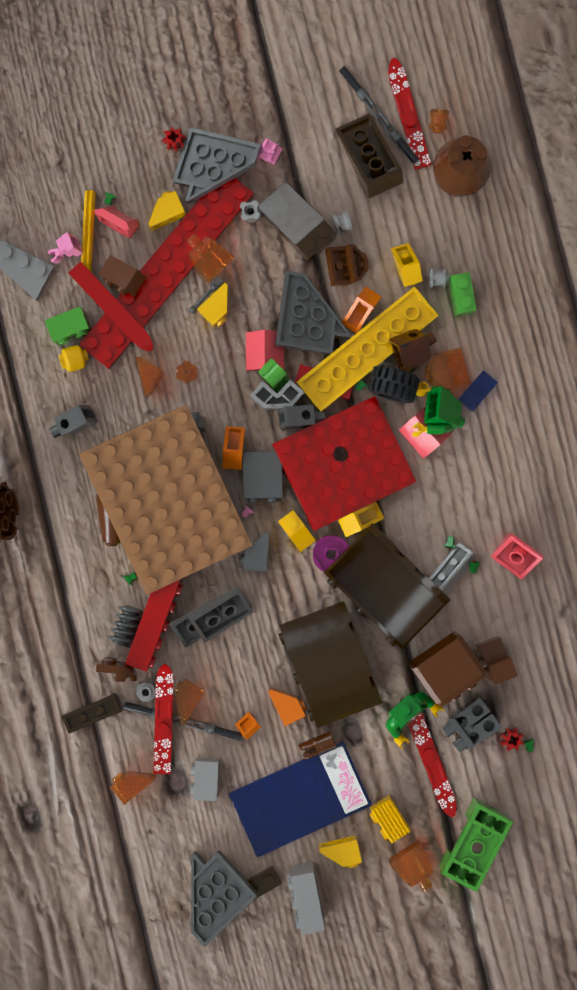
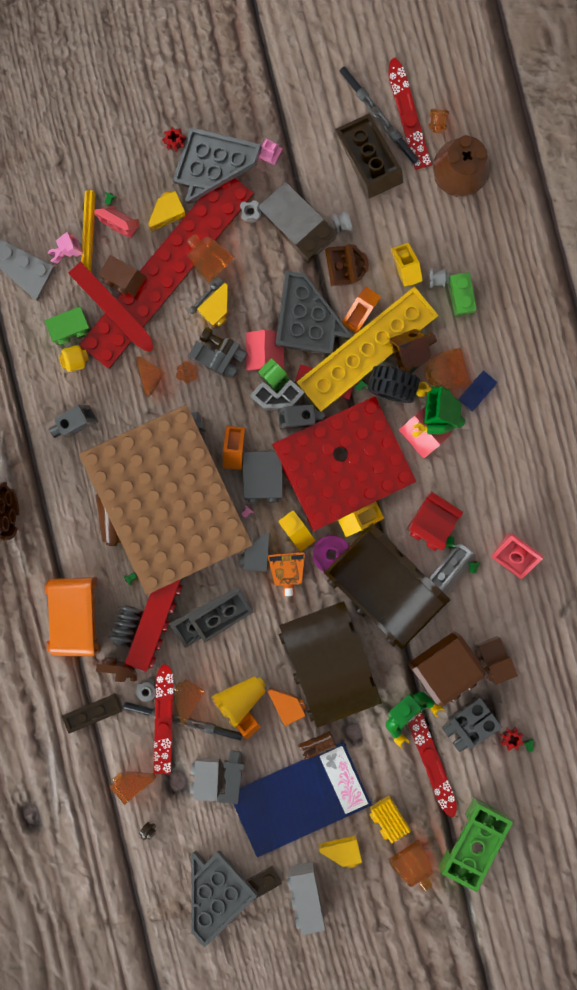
(72, 616): none -> orange windscreen
(147, 831): none -> dark brown plate
(221, 357): none -> dark grey hips
(233, 778): none -> dark grey hips
(239, 699): none -> yellow cone
(287, 570): none -> orange torso
(434, 521): none -> red piece

